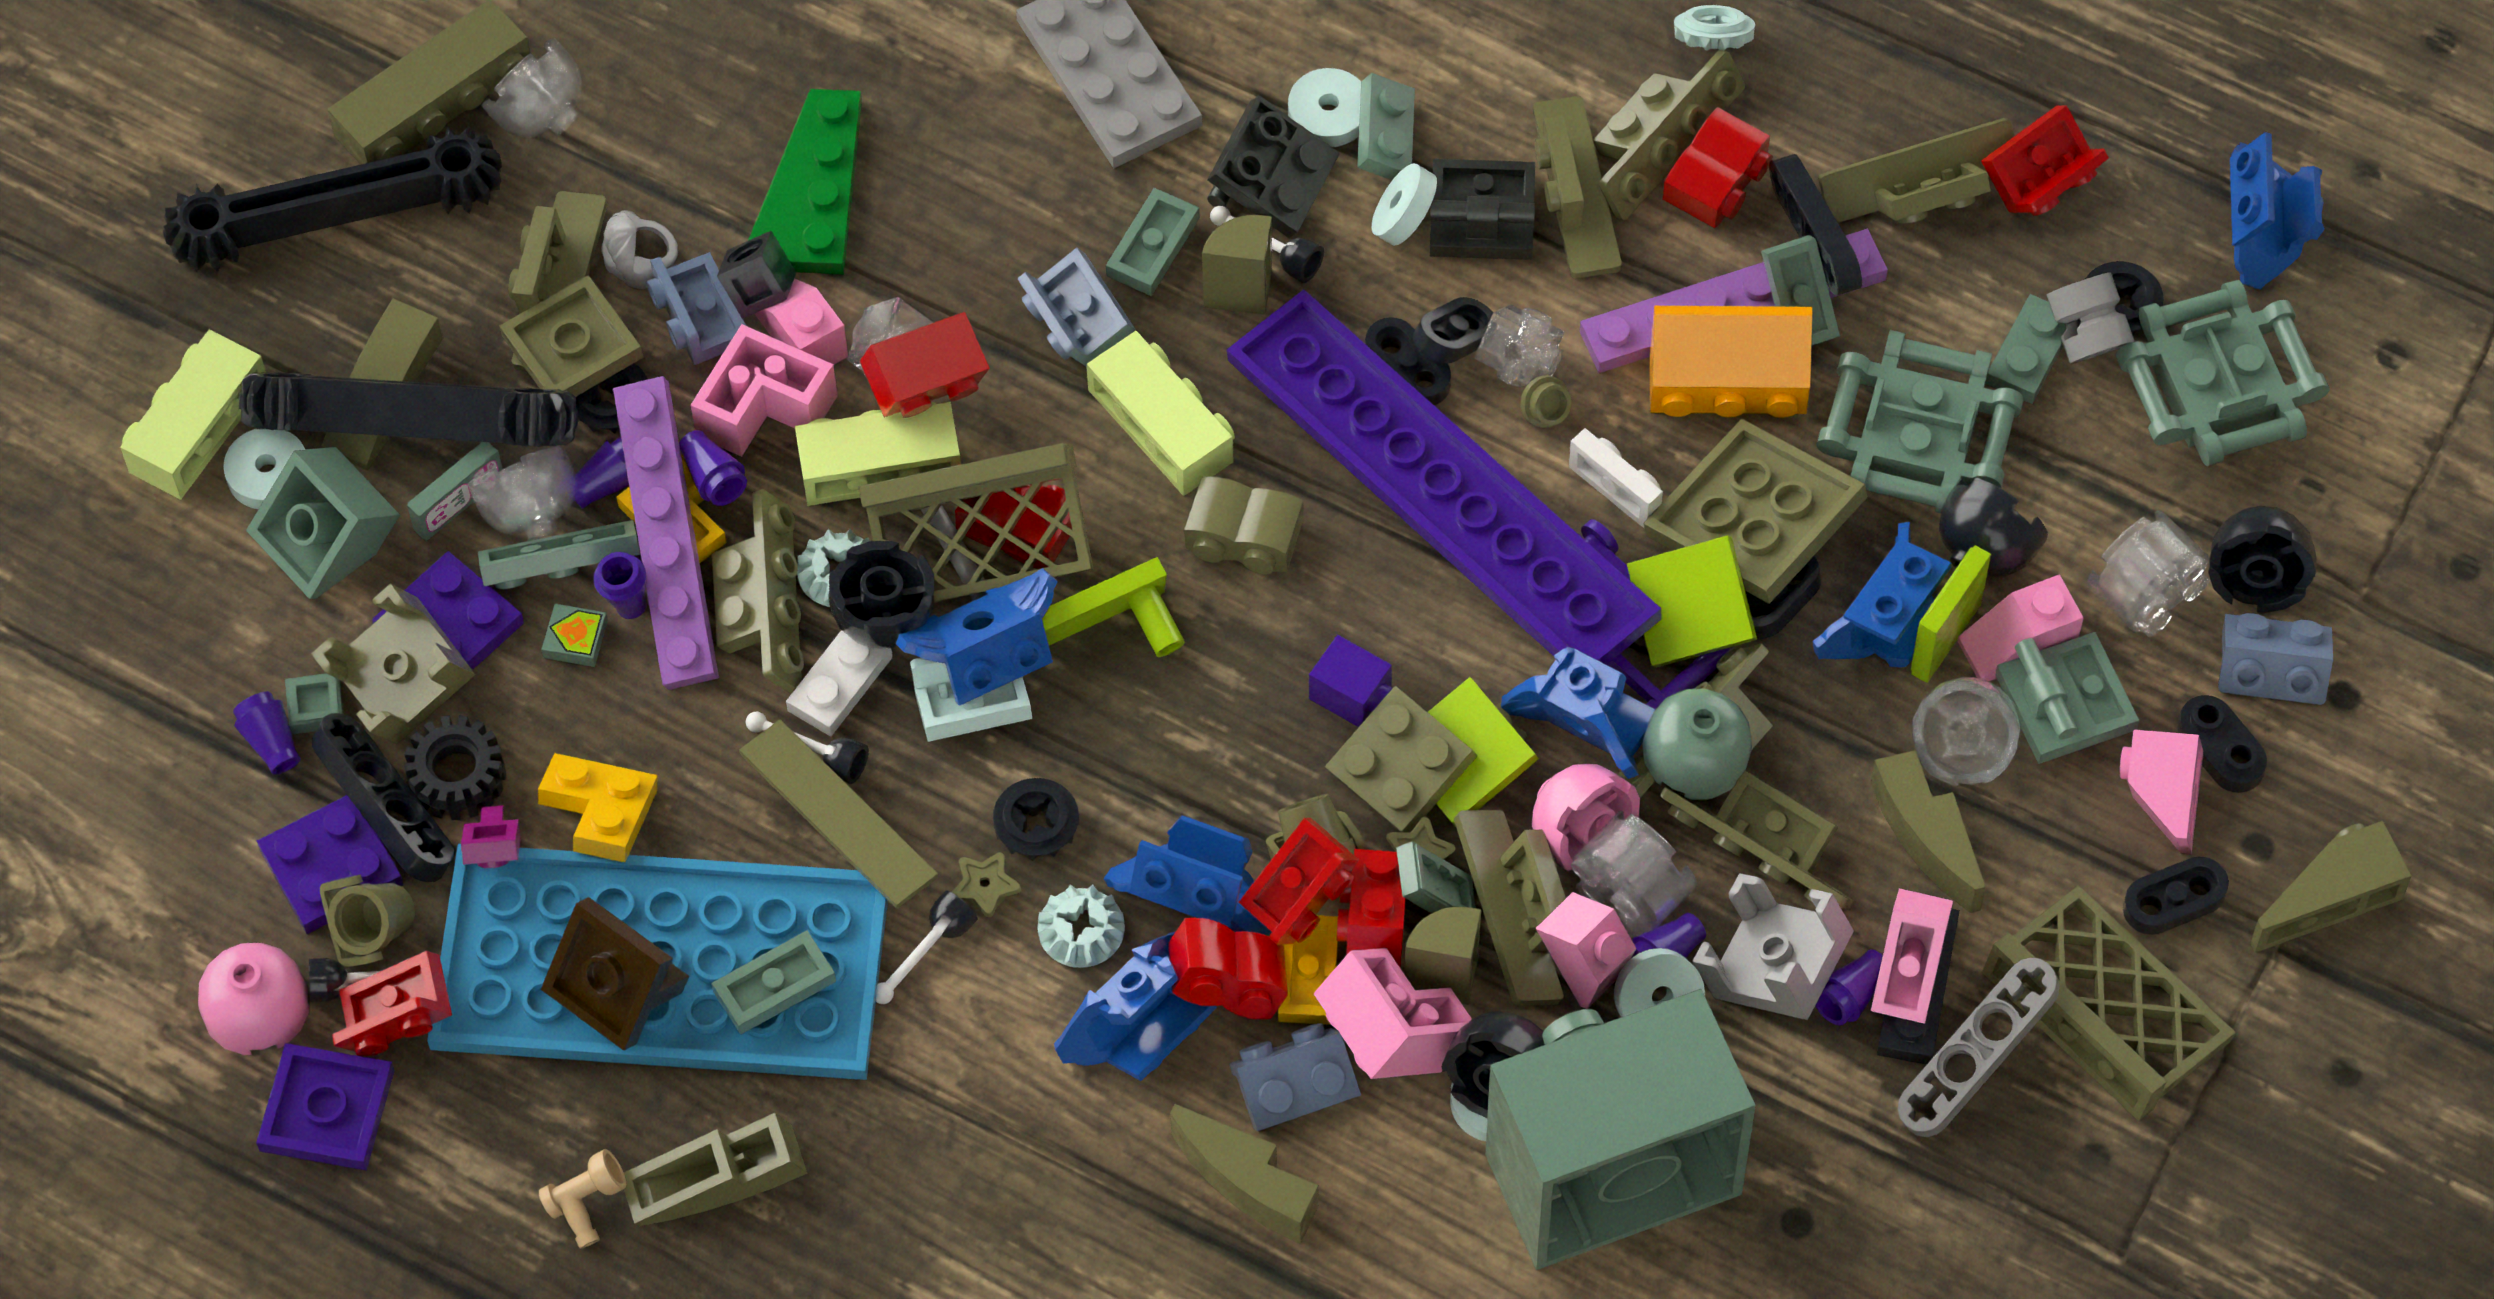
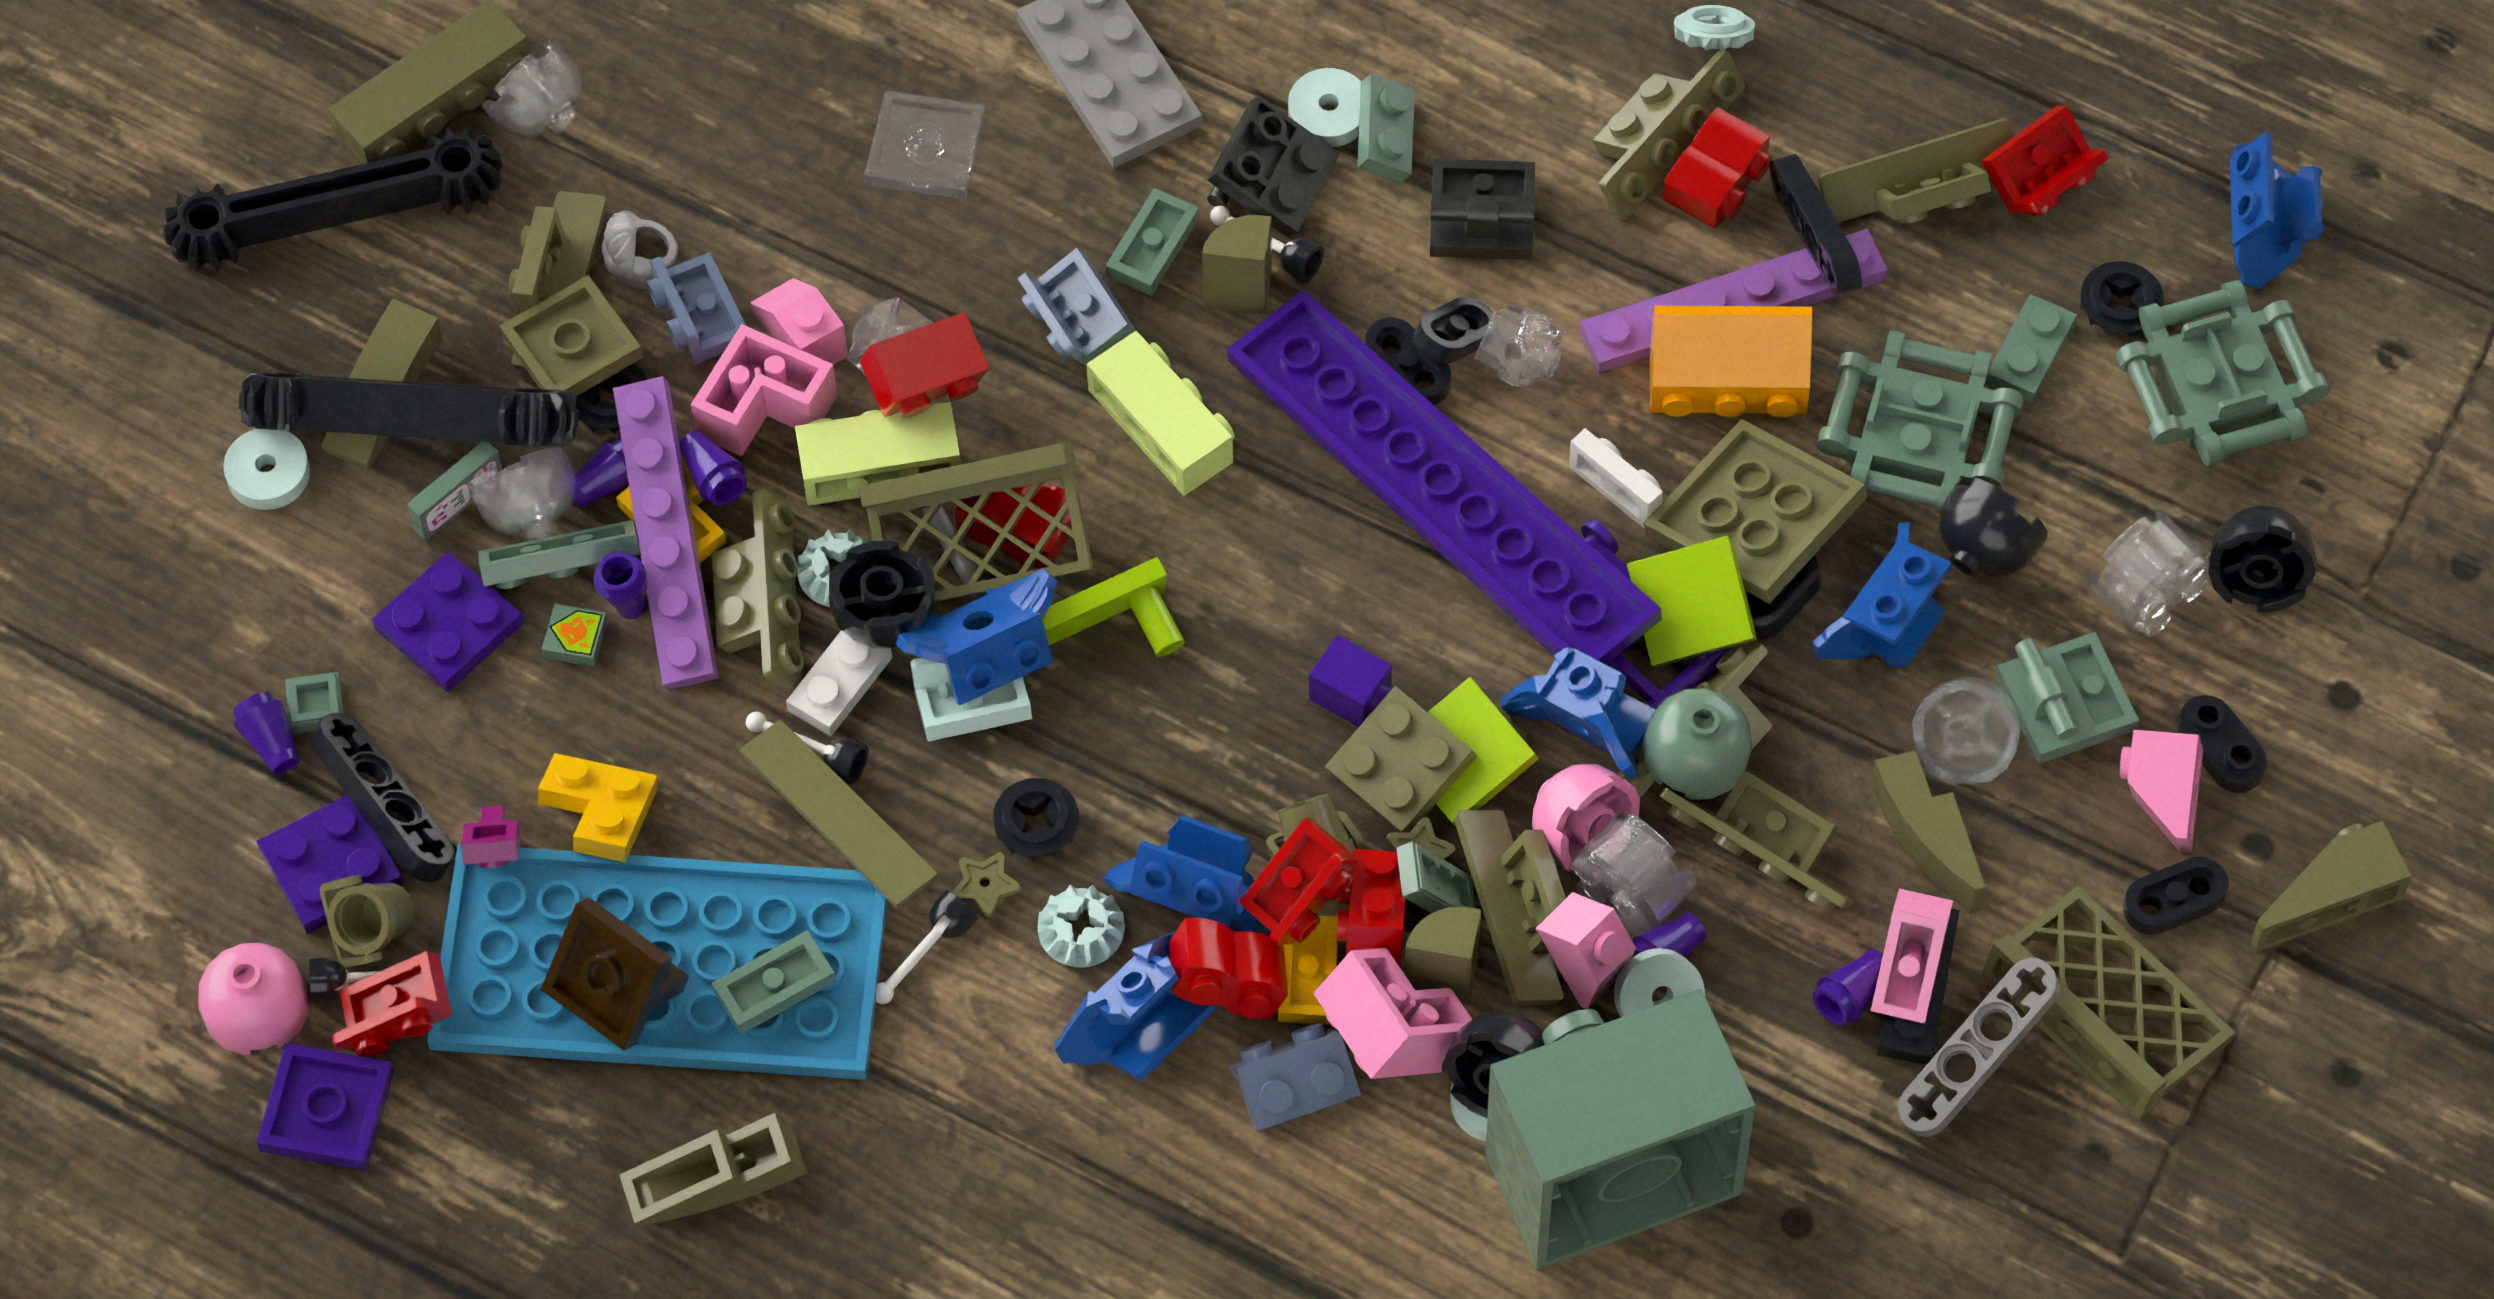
(190, 415): yellowish green brick -> none
(321, 519): sand green slope -> none
(397, 666): olive panel -> none
(453, 740): black tyre -> none
(603, 1175): tan piece -> none
(756, 274): black brick -> none
(814, 184): green wing -> none
(924, 144): none -> clear plate
(1244, 525): olive brick -> none
(1246, 1173): olive slope -> none
(1404, 204): light aqua piece -> none
(1545, 401): olive plate -> none
(1573, 187): olive bracket -> none
(1778, 952): light grey panel -> none
(1800, 281): sand green plate -> none
(1950, 613): lime tile -> none
(2036, 612): bright pink slope -> none
(2090, 318): light grey wheel -> none
(2276, 658): sand blue bracket -> none

